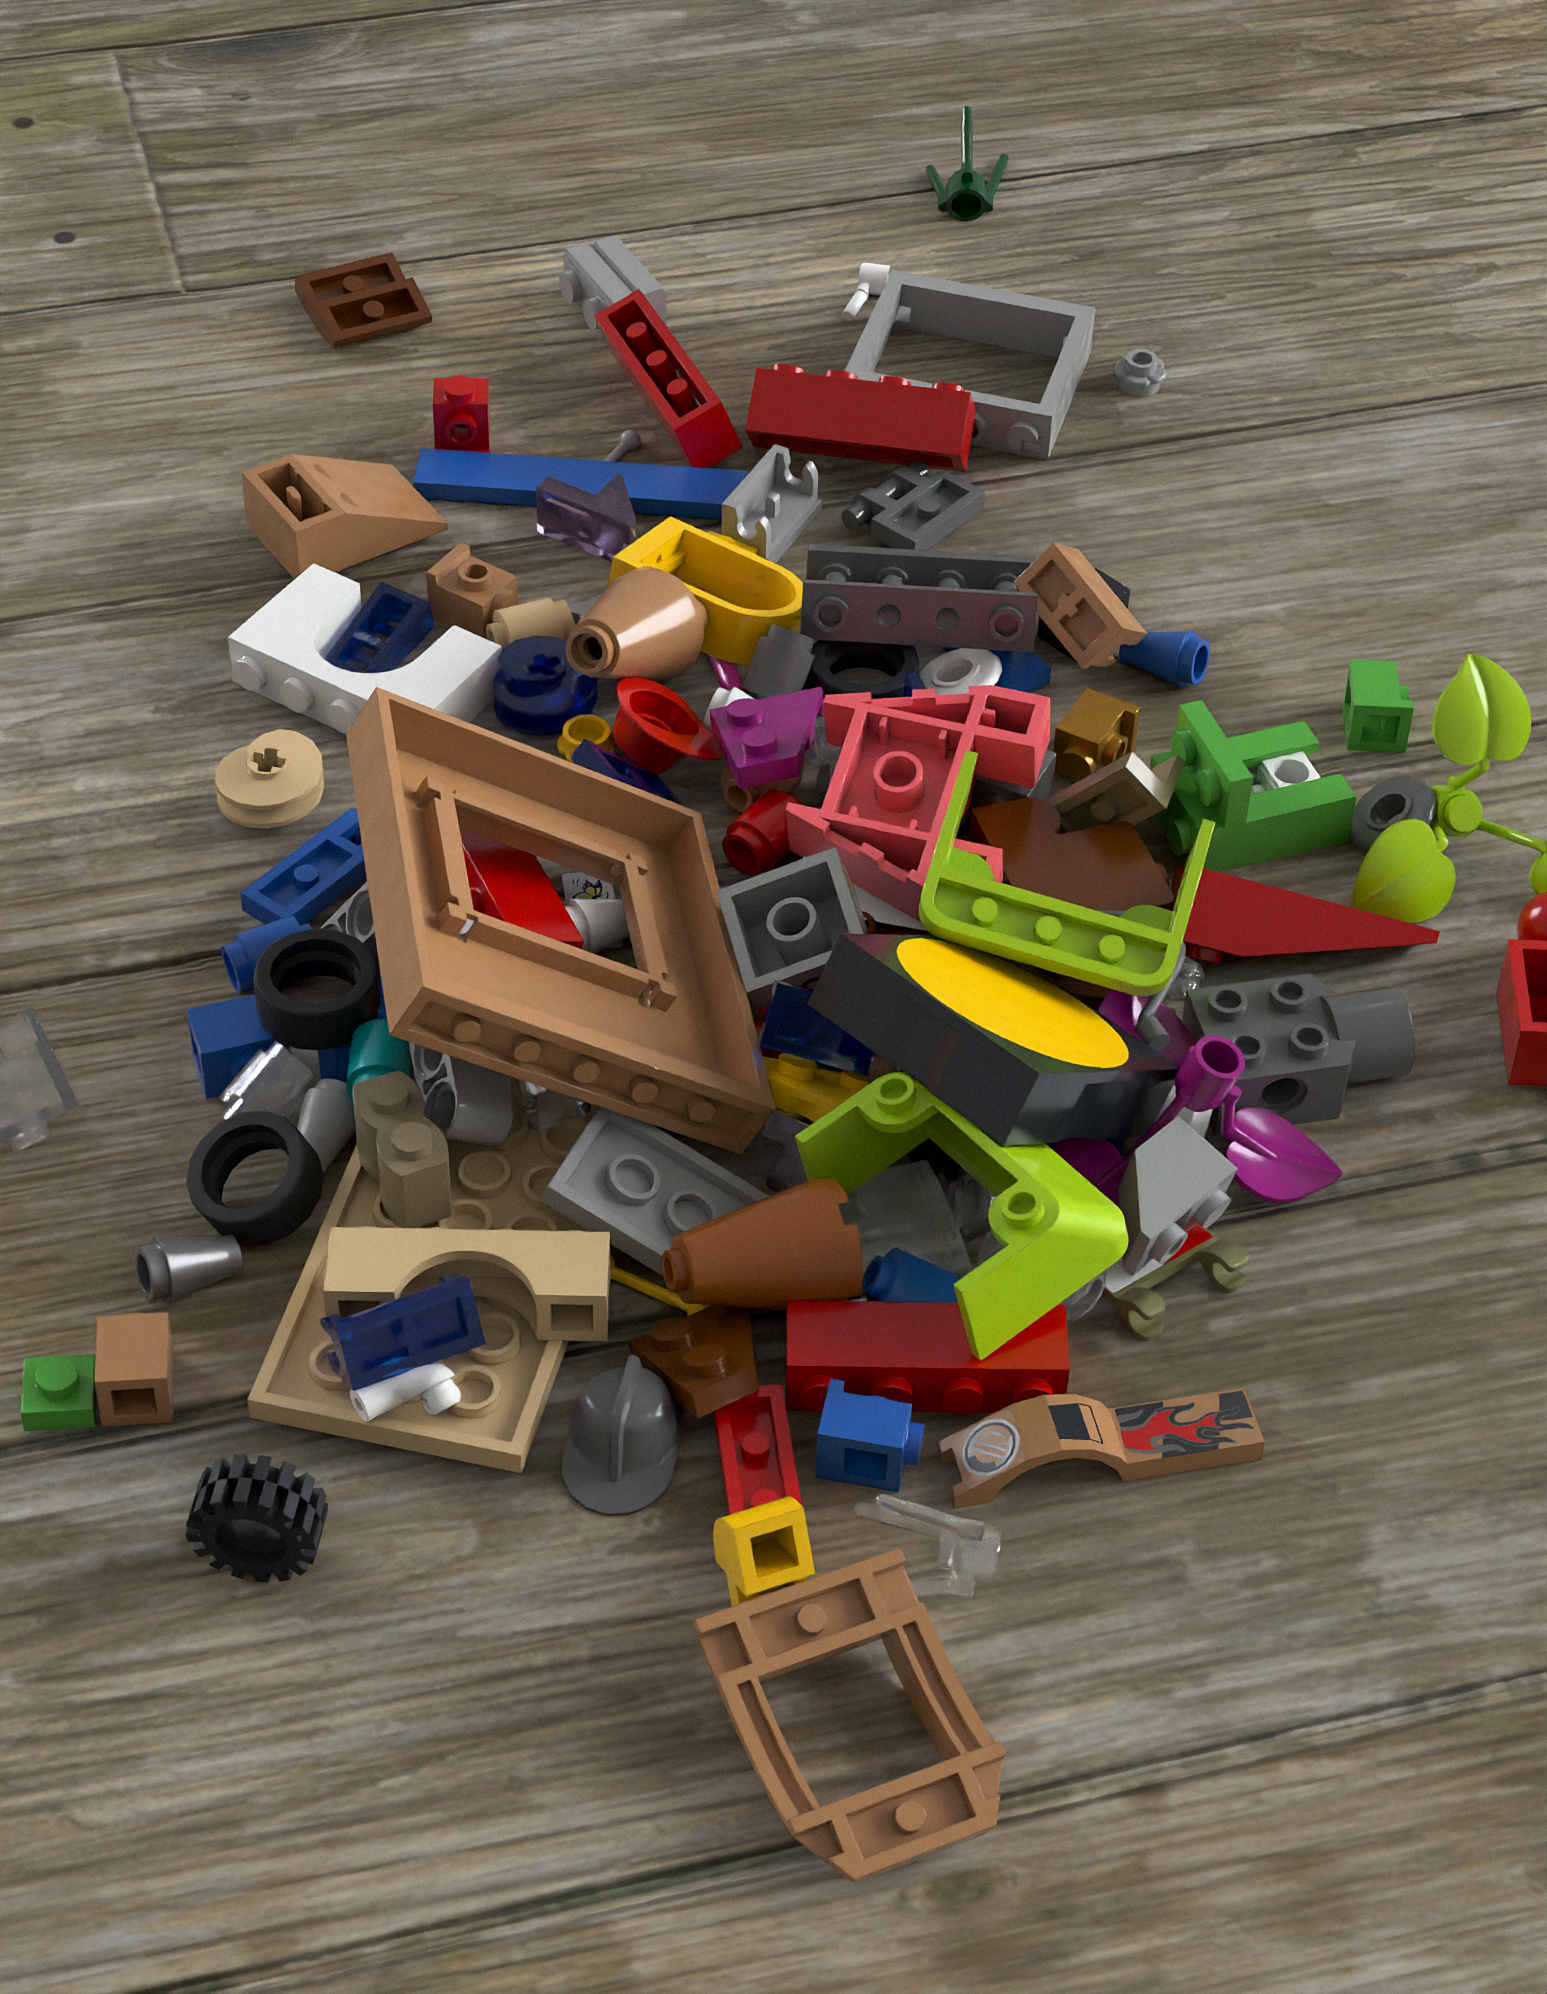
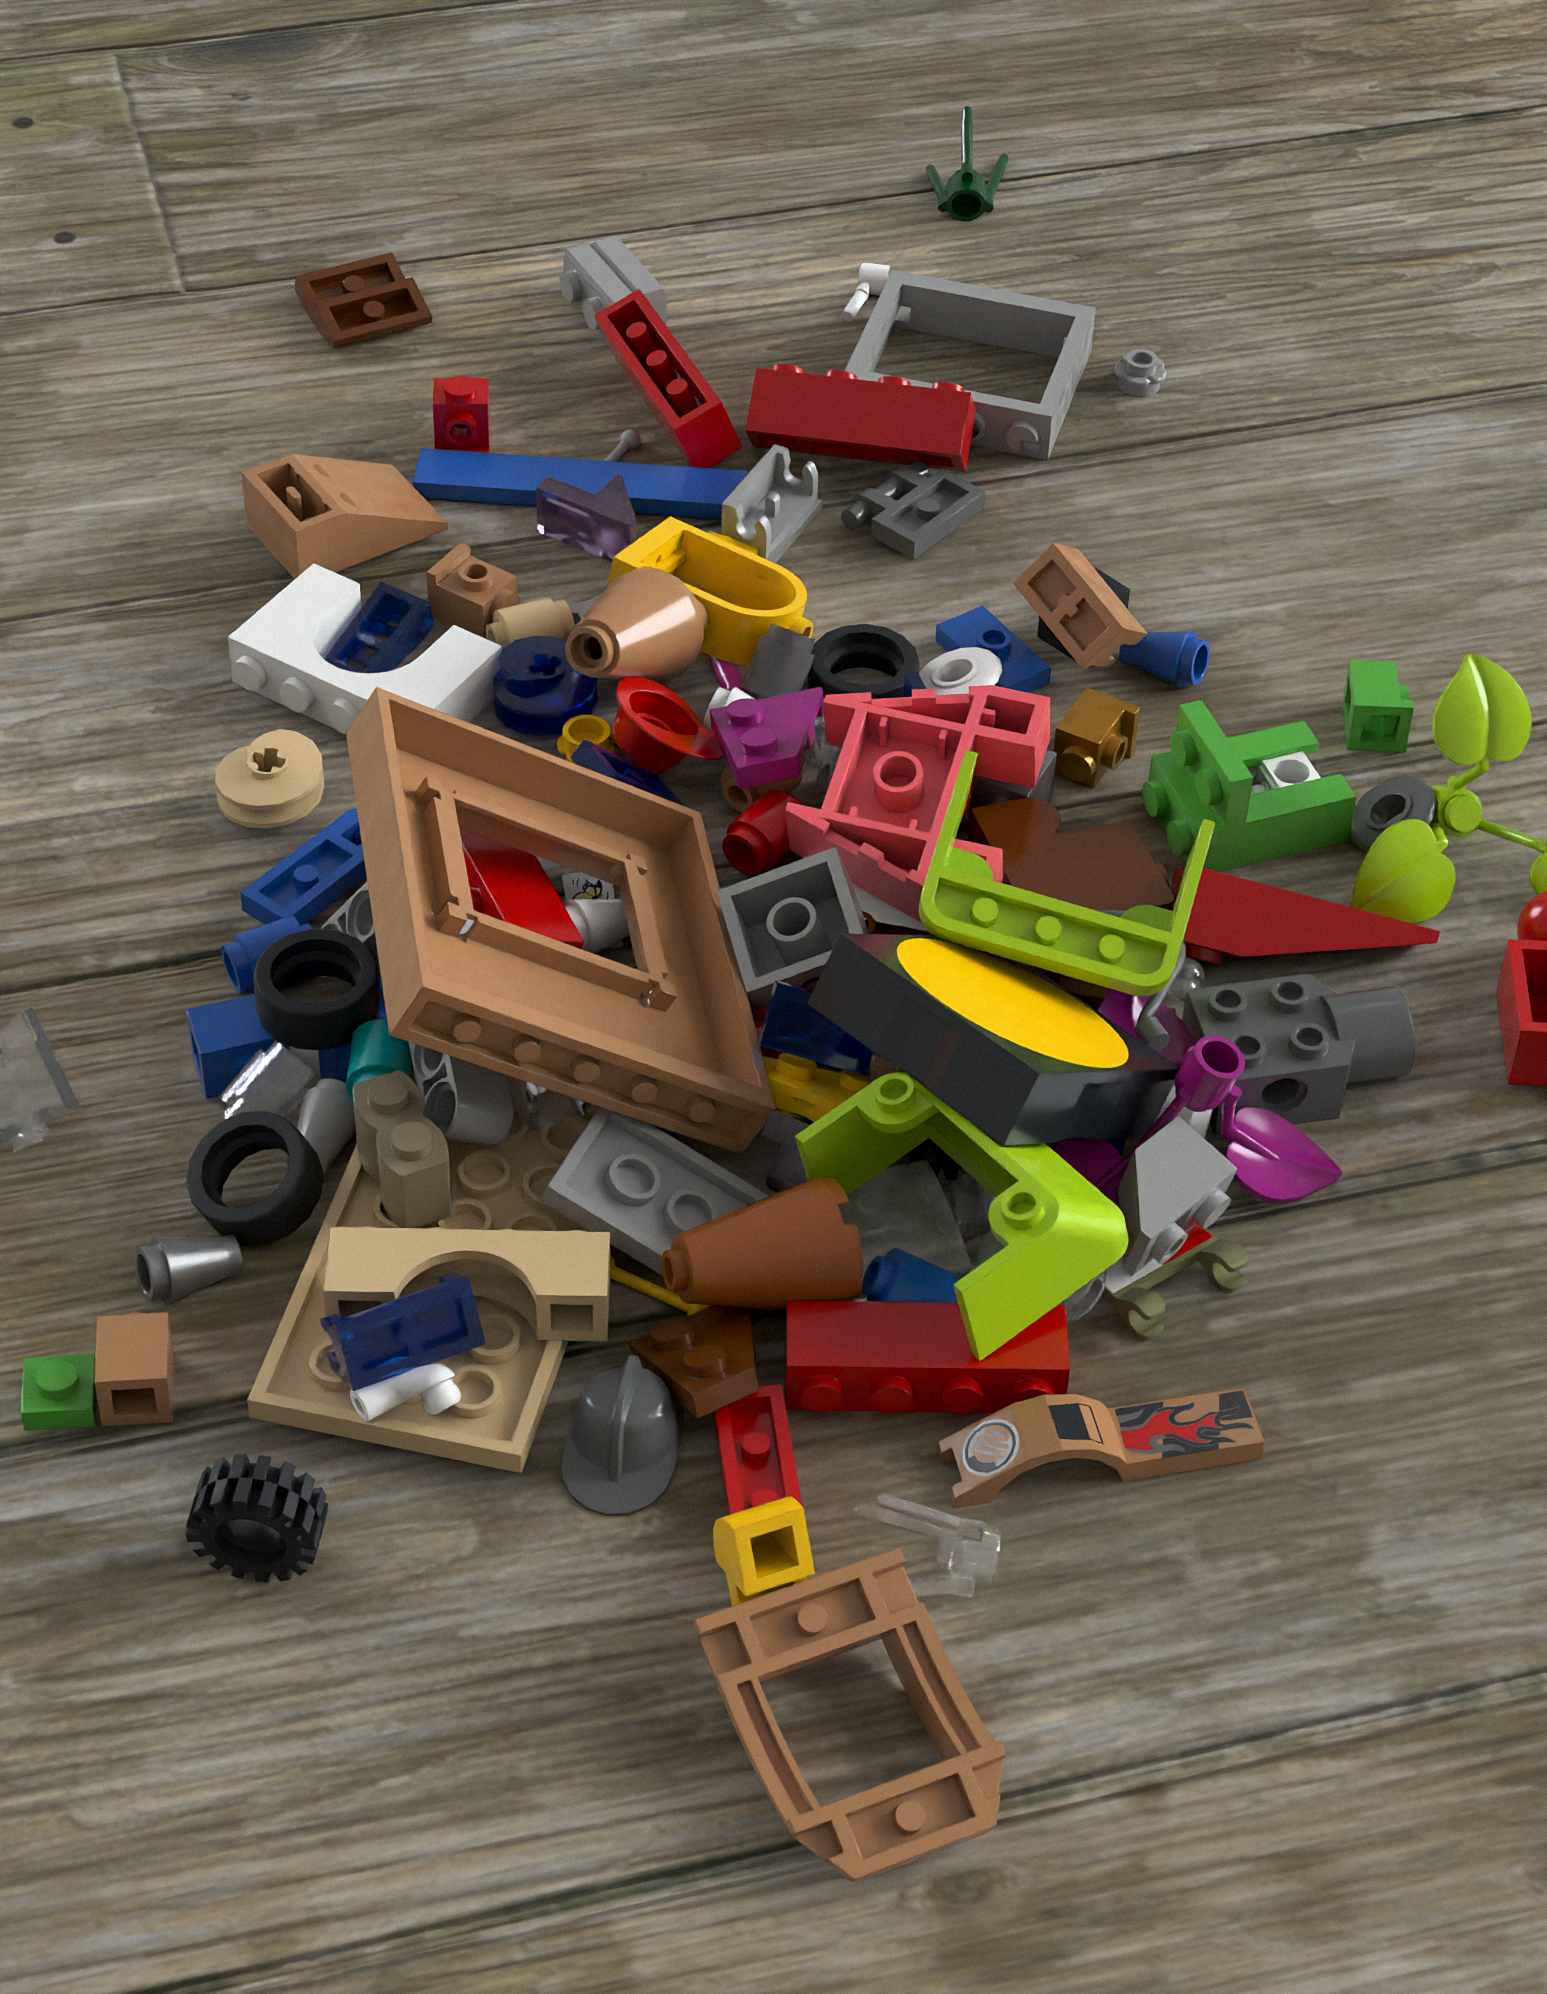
(866, 1439): blue brick -> none
(917, 598): dark grey fence -> none
(1117, 793): dark tan panel -> none

